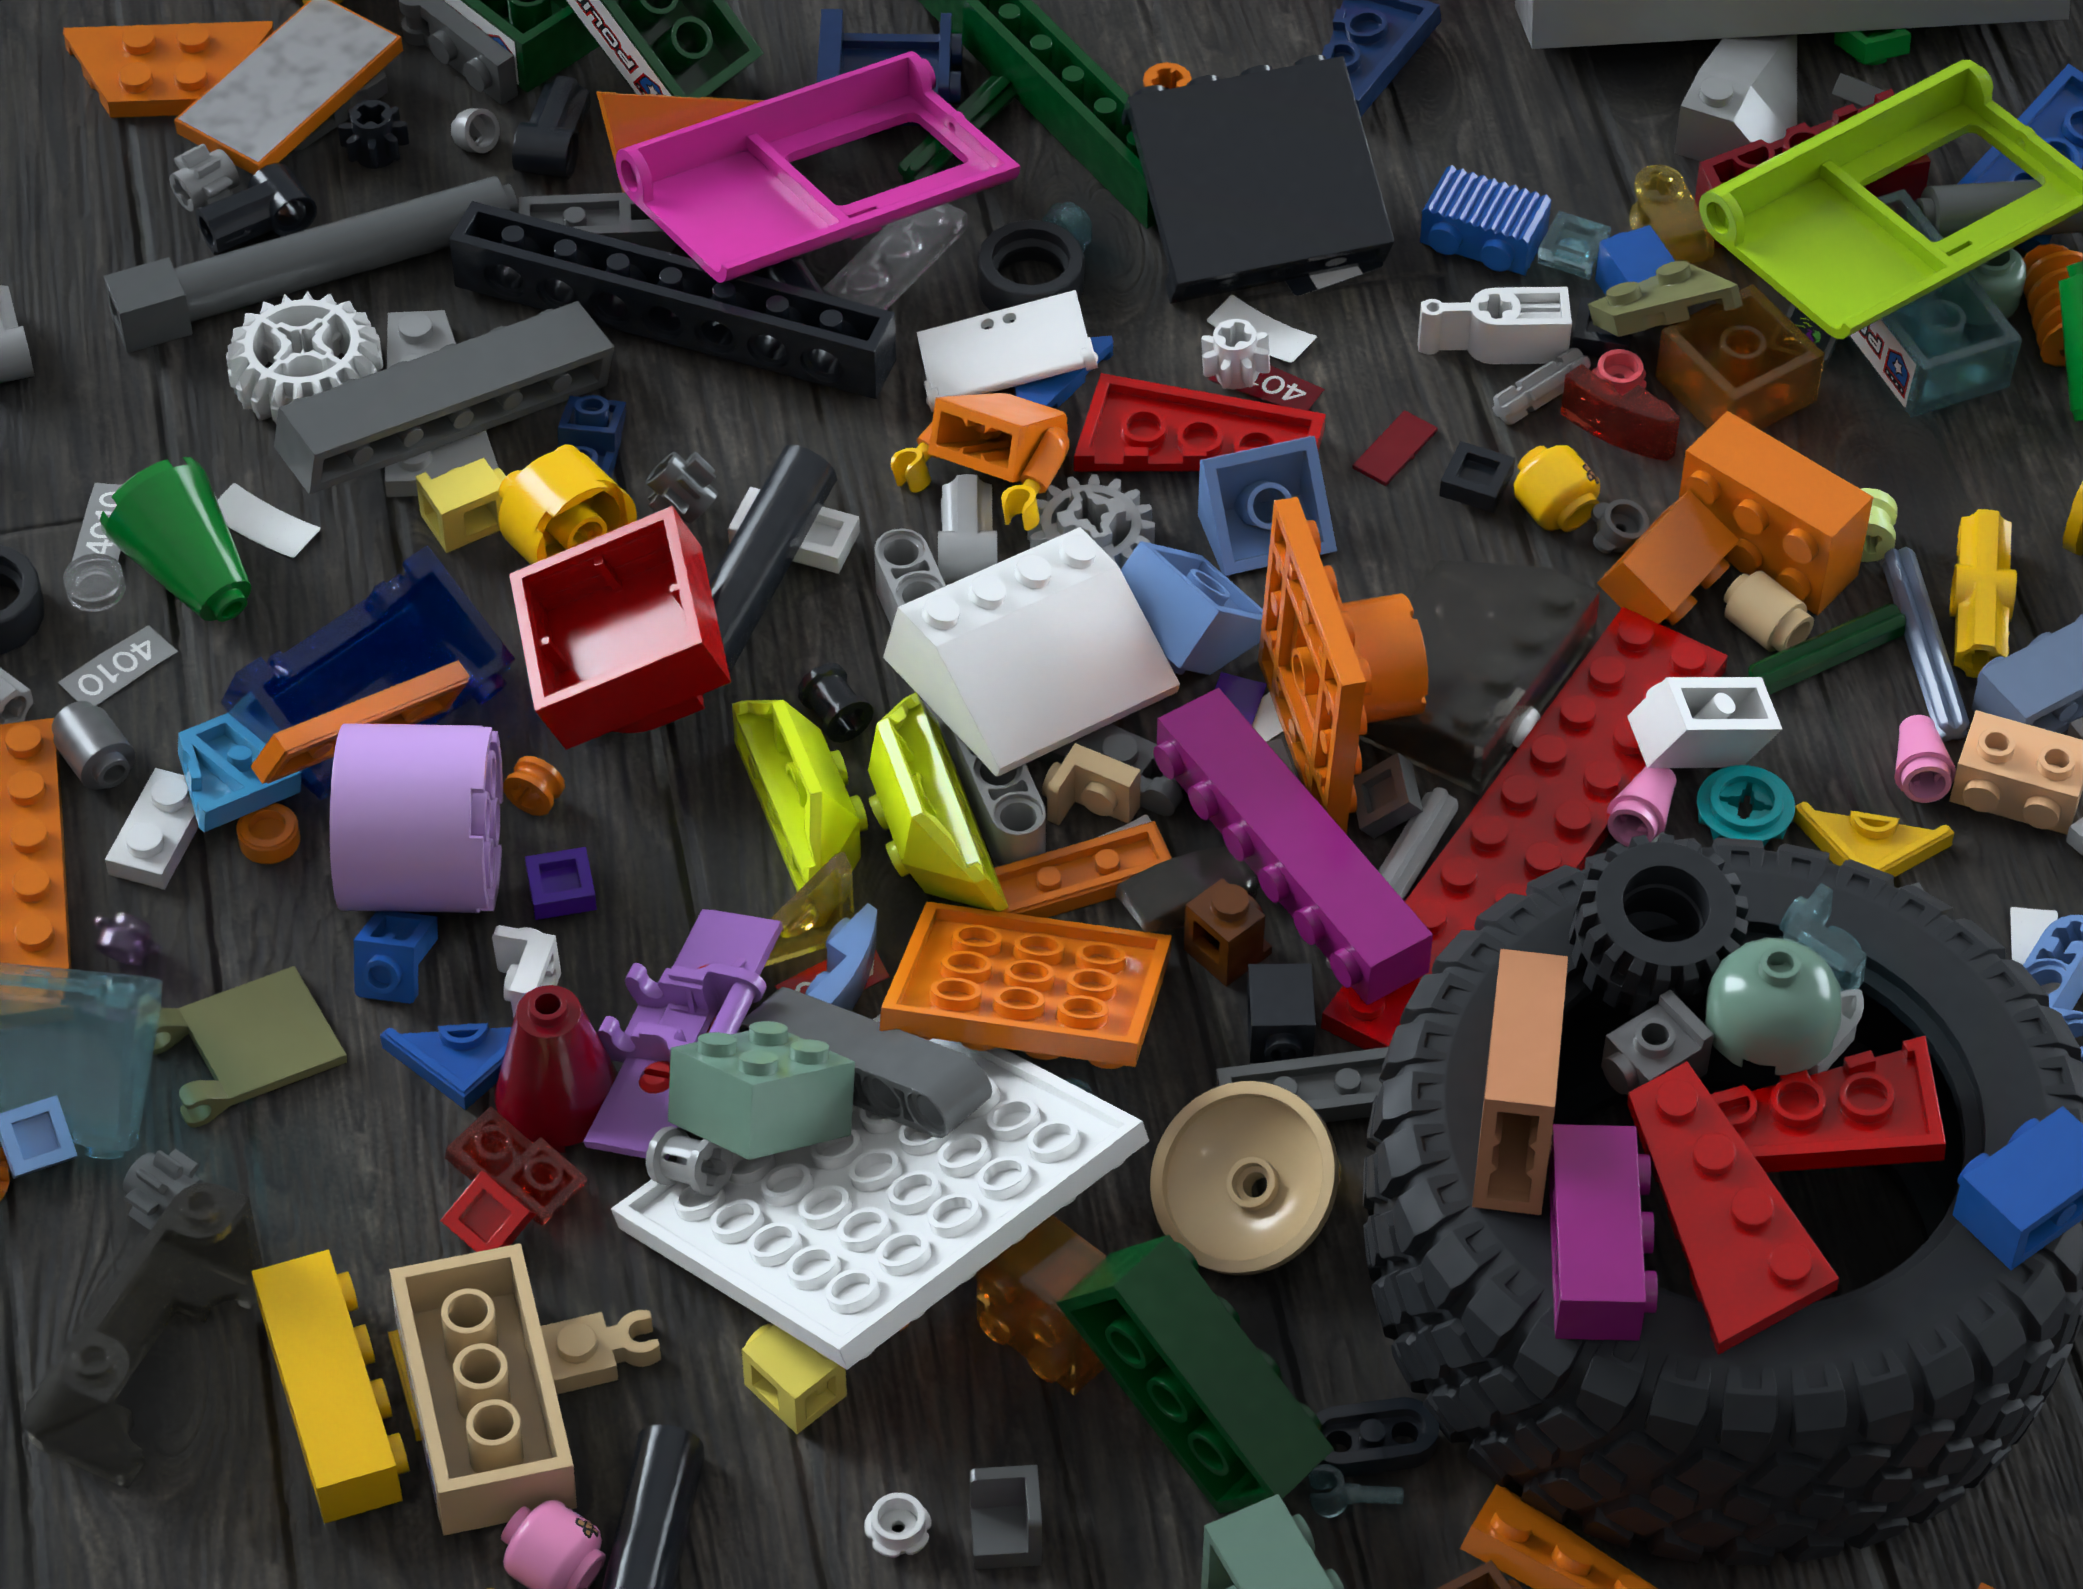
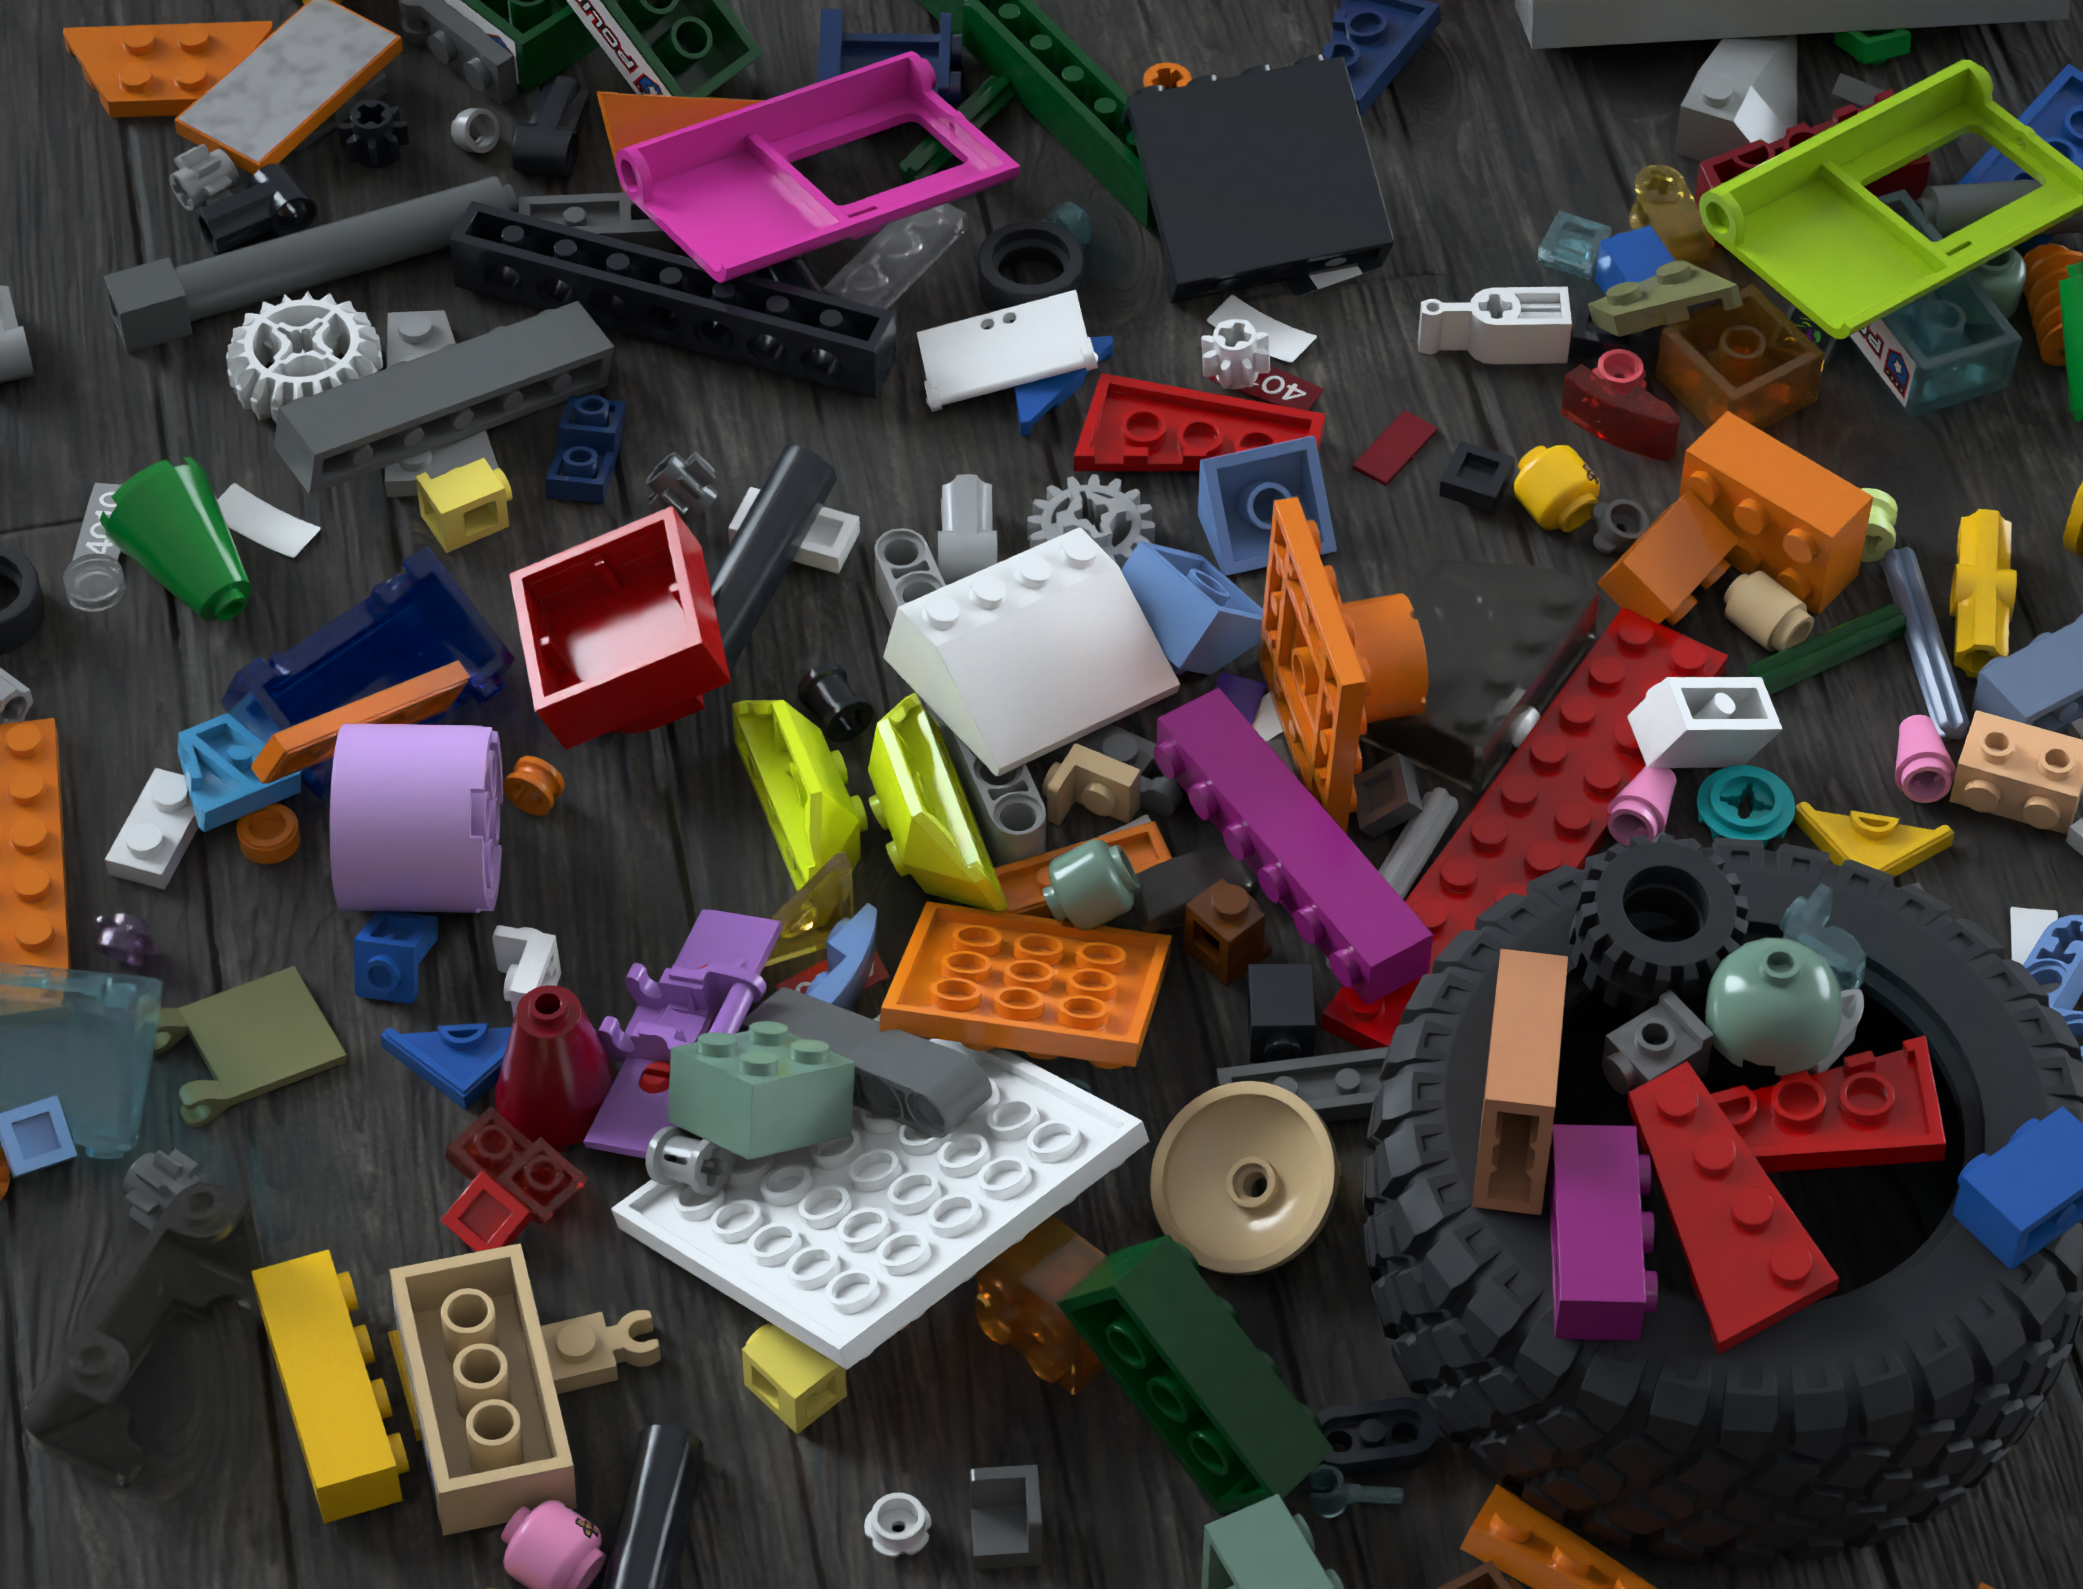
(92, 745): flat silver brick -> none
(117, 666): light grey sticker -> none
(560, 504): yellow brick -> none
(560, 883): dark purple plate -> none
(994, 436): orange torso -> none
(1091, 885): none -> sand green head
(1485, 221): blue brick -> none
(1537, 387): light grey axle -> none

